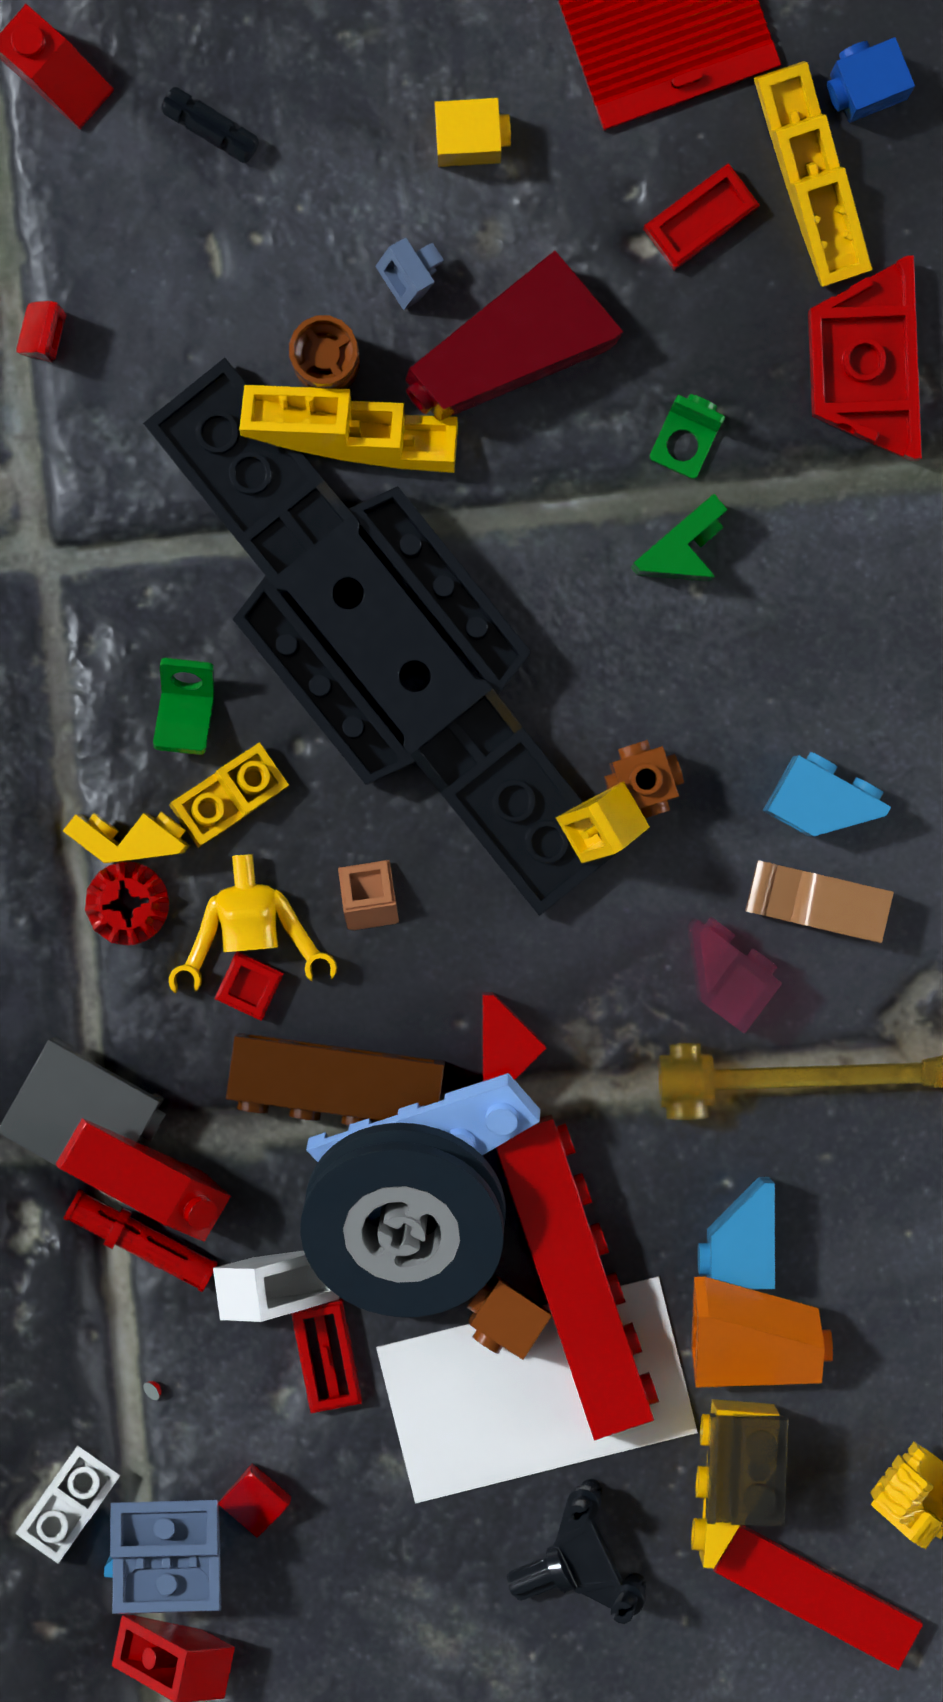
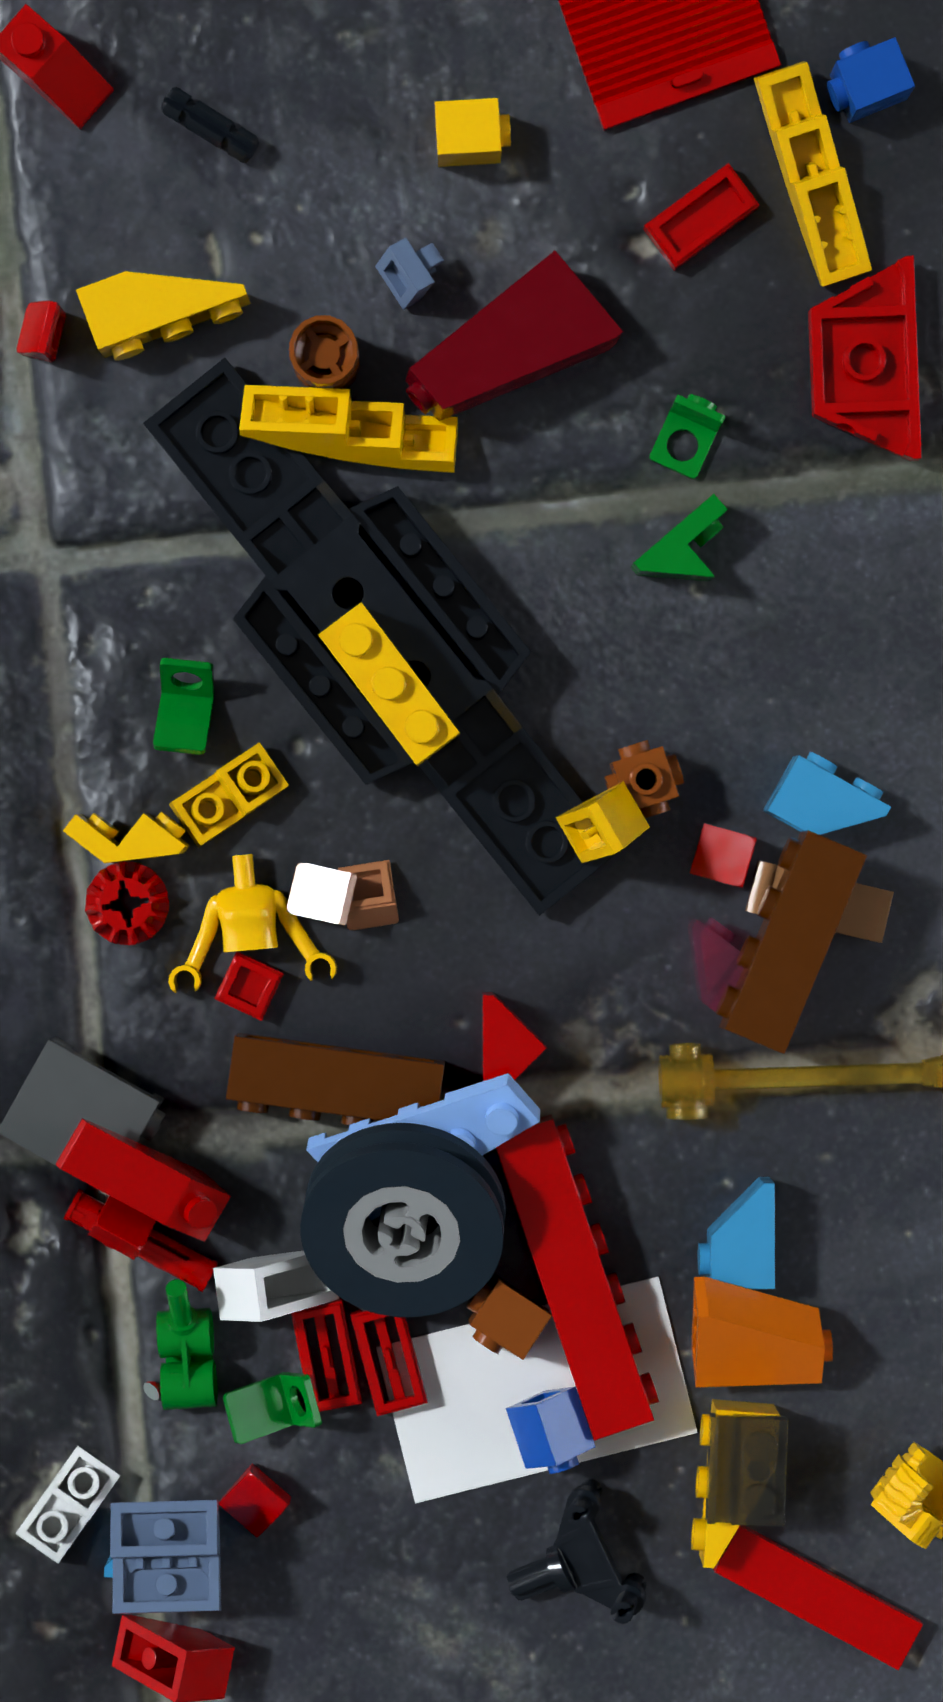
(122, 1228): none -> red slope
(144, 307): none -> yellow slope
(187, 1343): none -> green beam
(271, 1406): none -> green bracket
(321, 893): none -> slope
(389, 684): none -> yellow brick
(401, 1401): none -> red tile
(551, 1429): none -> blue brick
(723, 855): none -> red slope
(791, 941): none -> reddish brown brick

